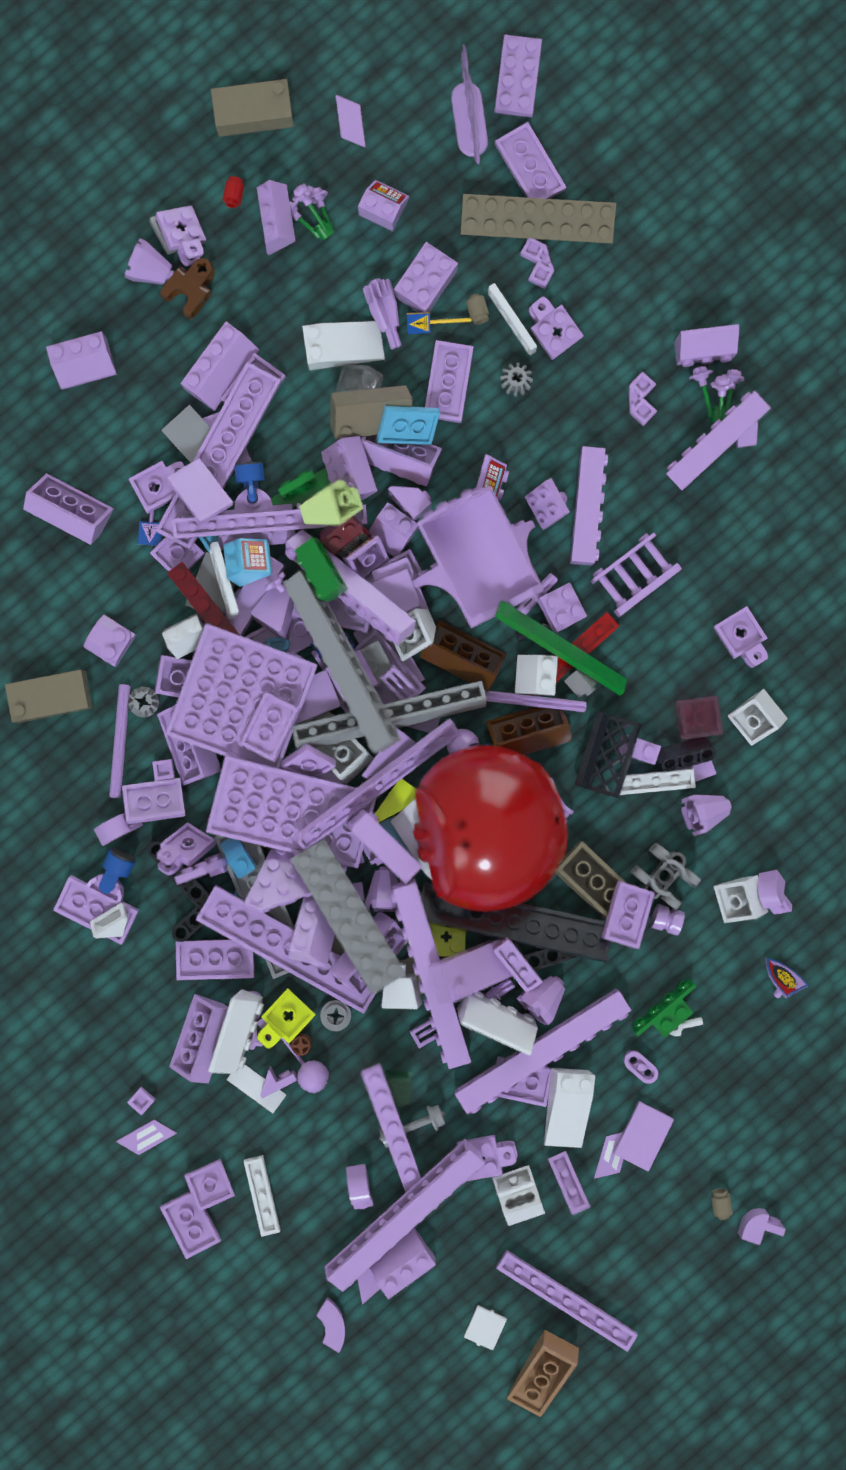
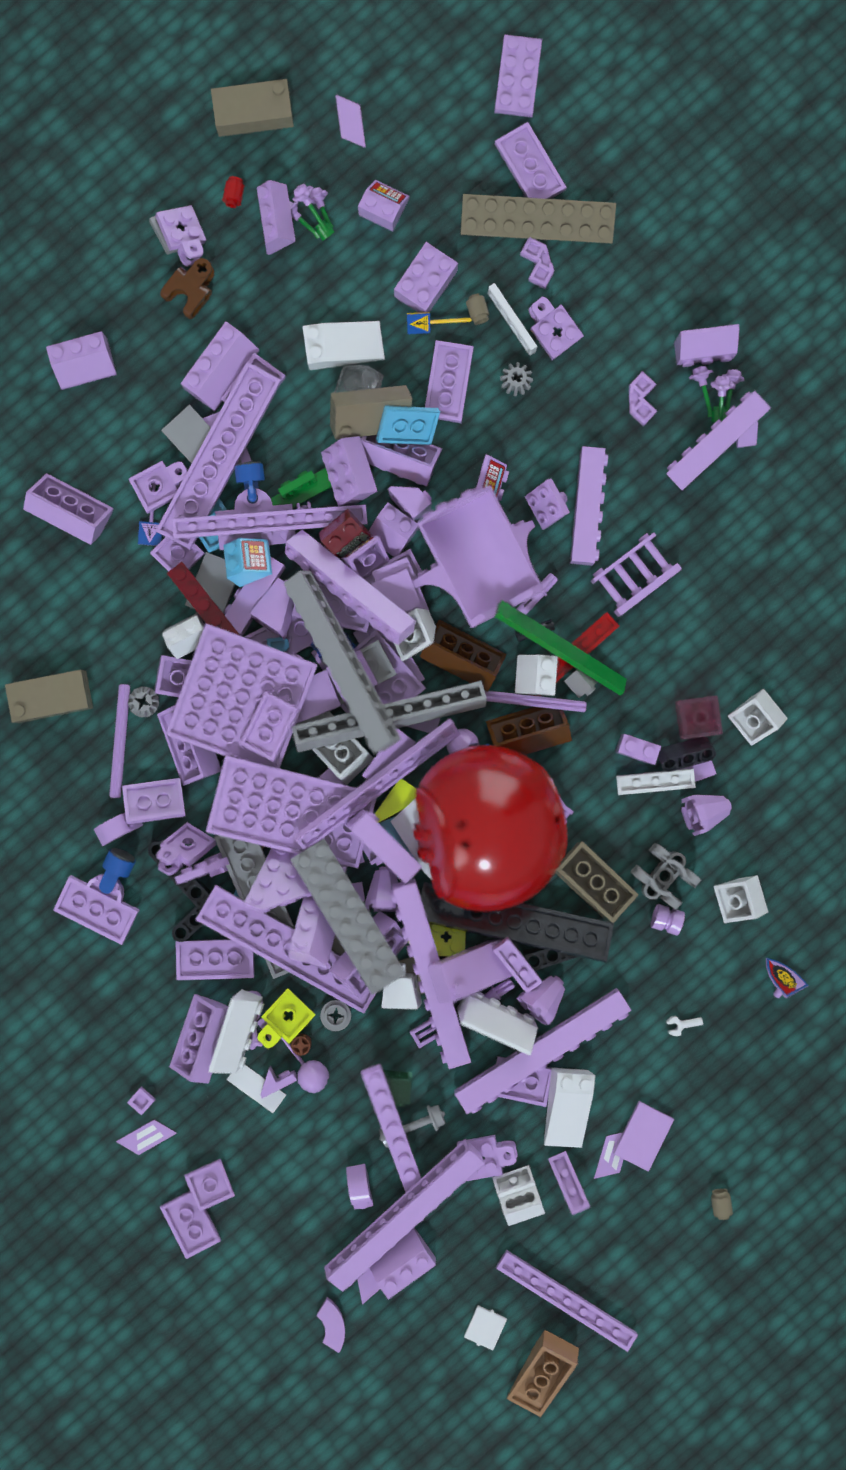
(109, 640): lavender slope -> none
(110, 923): white slope -> none
(148, 265): lavender cone -> none
(163, 769): lavender plate -> none
(200, 491): lavender tile -> none
(223, 582): white tile -> none
(238, 857): dark azure slope -> none
(262, 1195): white tile -> none
(276, 583): lavender plant -> none
(308, 762): lavender plate -> none
(320, 570): green brick -> none
(332, 505): yellowish green slope -> none
(384, 308): lavender piece -> none
(388, 673): lavender tile -> none
(469, 114): lavender plant -> none
(561, 607): lavender plate -> none
(595, 751): black fence -> none
(628, 915): lavender plate -> none
(639, 1066): lavender plate -> none
(668, 1013): green bracket -> none
(745, 646): lavender plate -> none
(756, 1222): lavender brick -> none
(771, 892): lavender brick -> none

